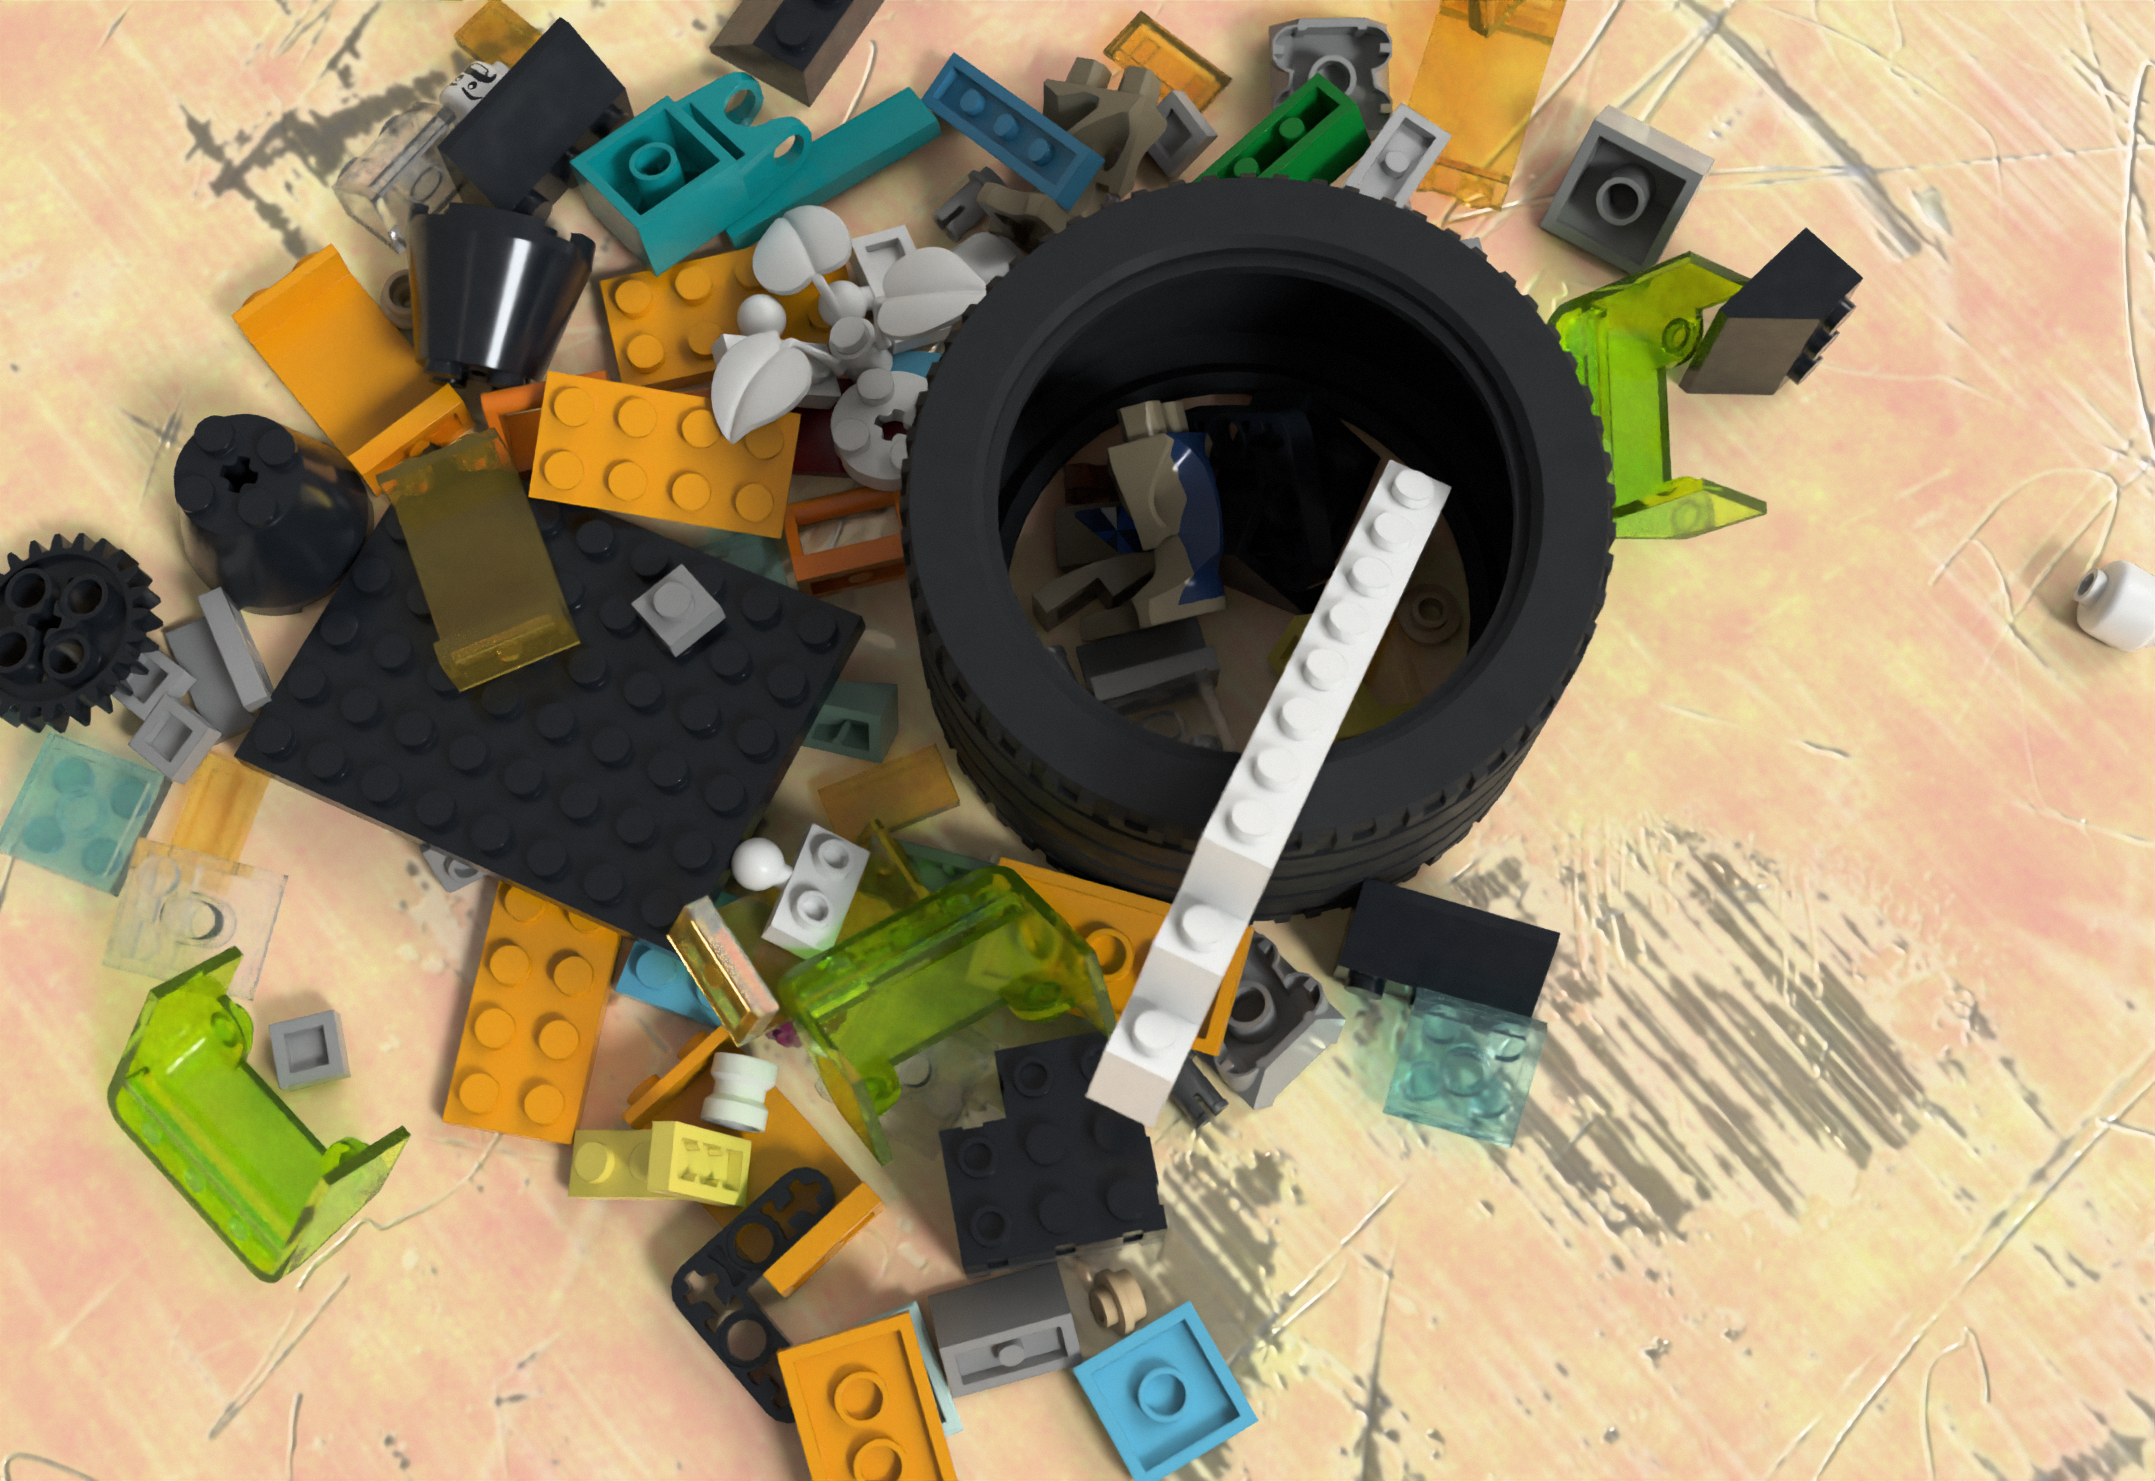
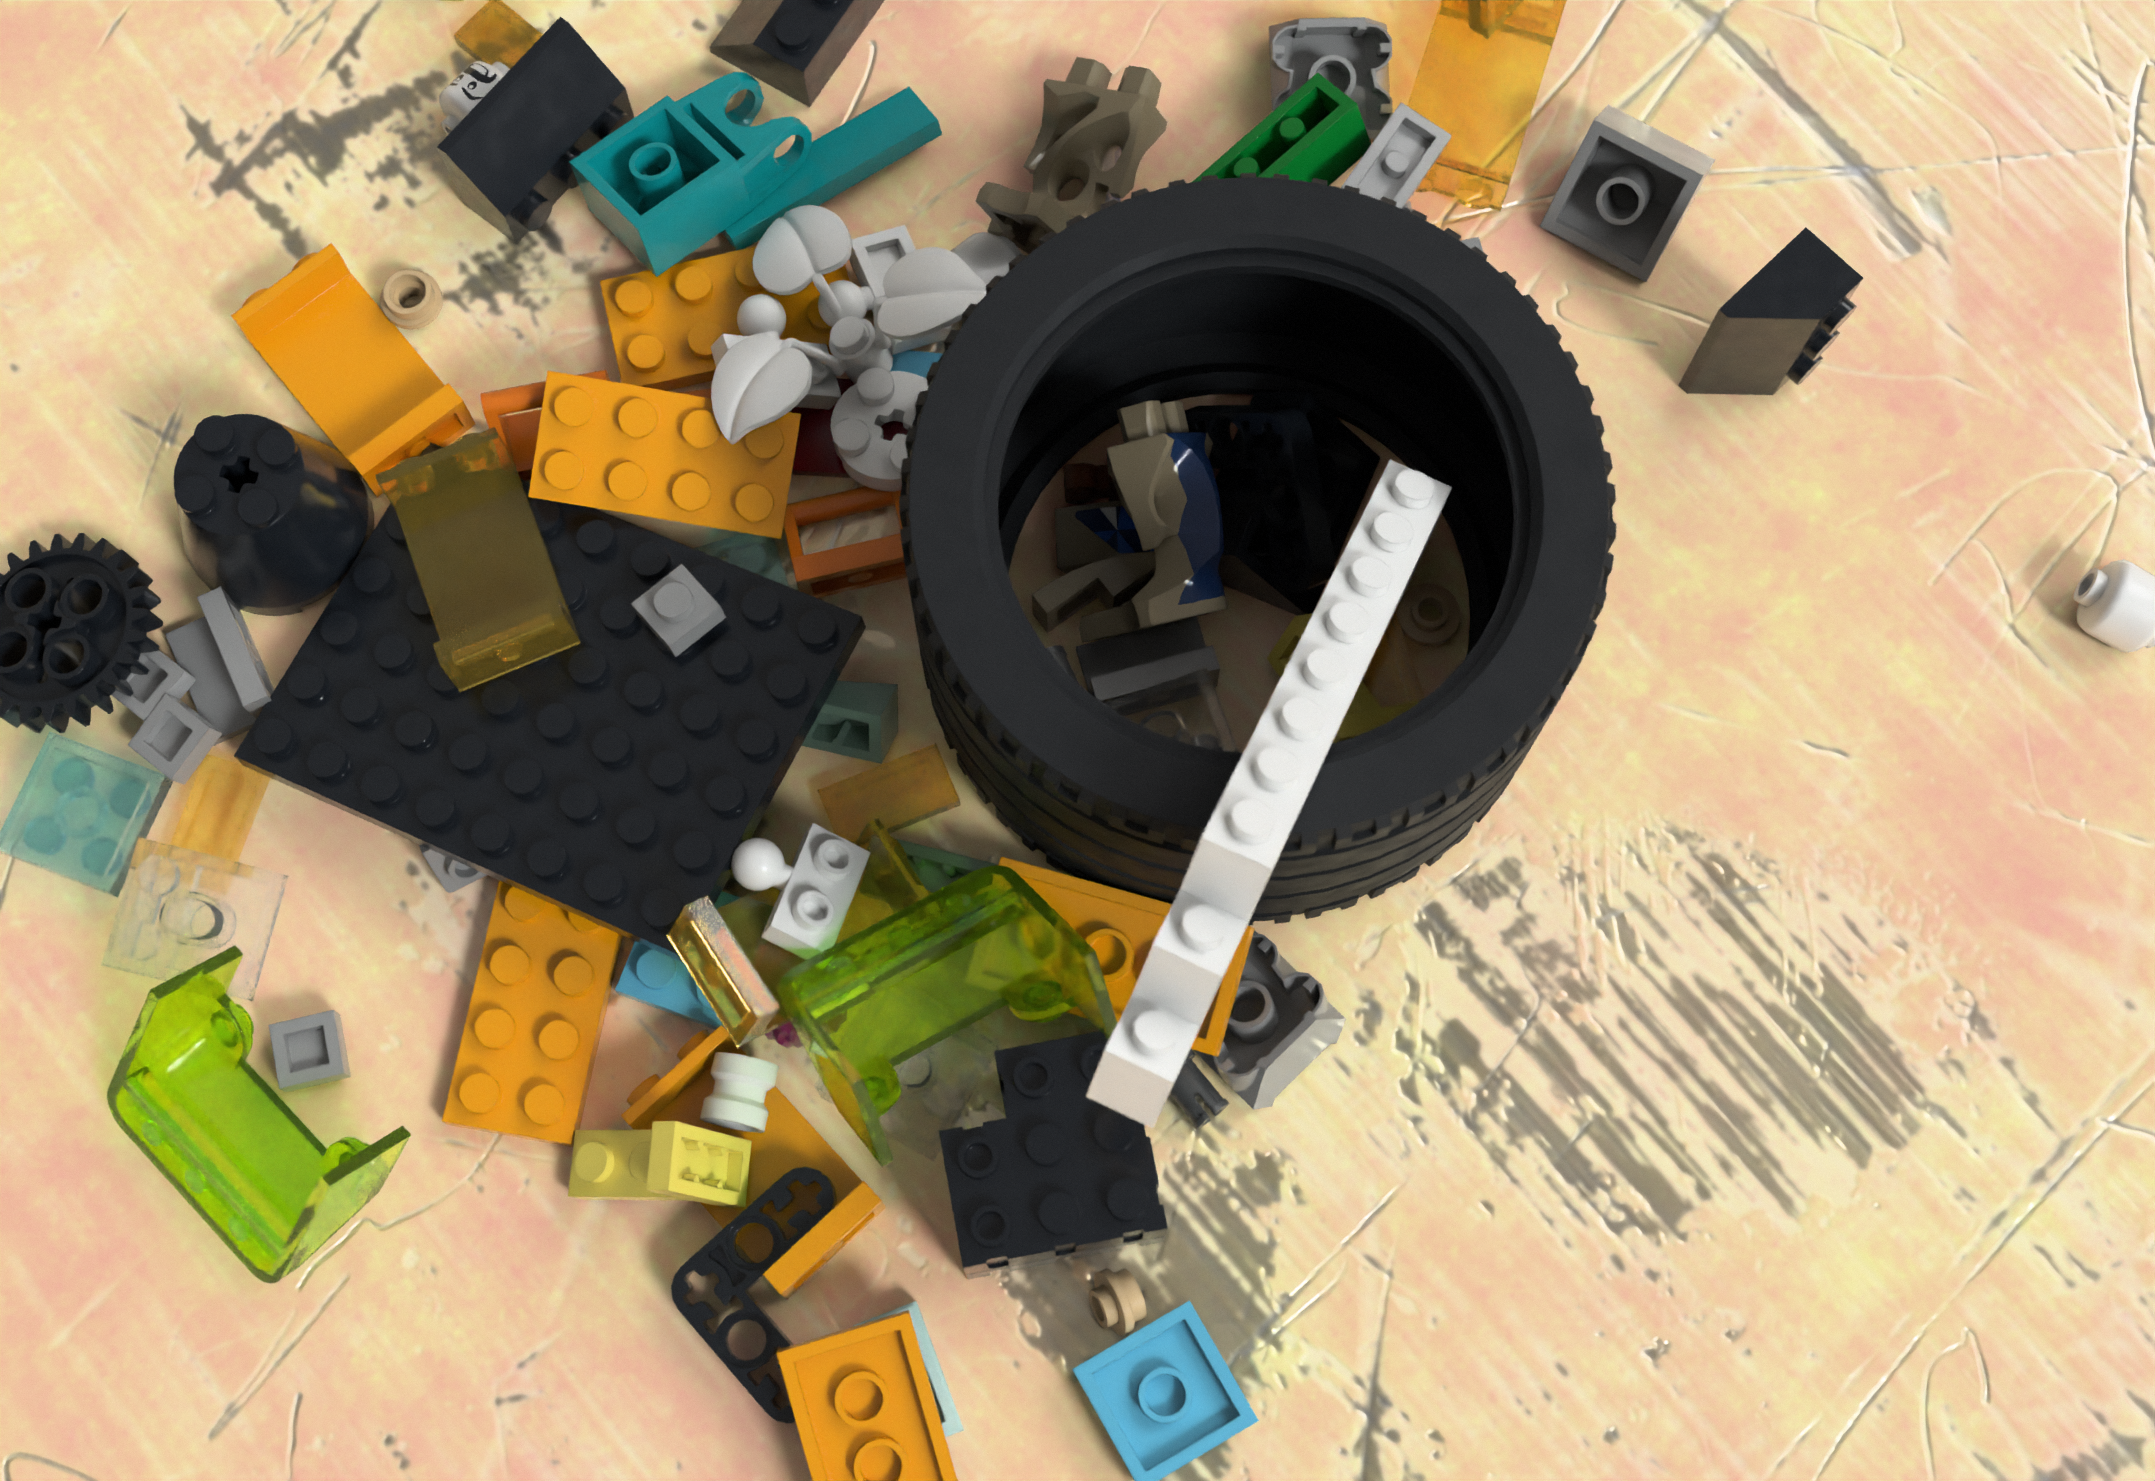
(398, 172): clear slope -> none
(490, 293): black cone -> none
(961, 210): light grey pin -> none
(1004, 1330): light grey panel -> none
(1012, 131): dark azure plate -> none
(1172, 61): clear yellow tile -> none
(1184, 137): light grey plate -> none
(1422, 941): black slope -> none
(1465, 1067): clear light blue plate -> none
(1623, 347): clear neon green windscreen -> none

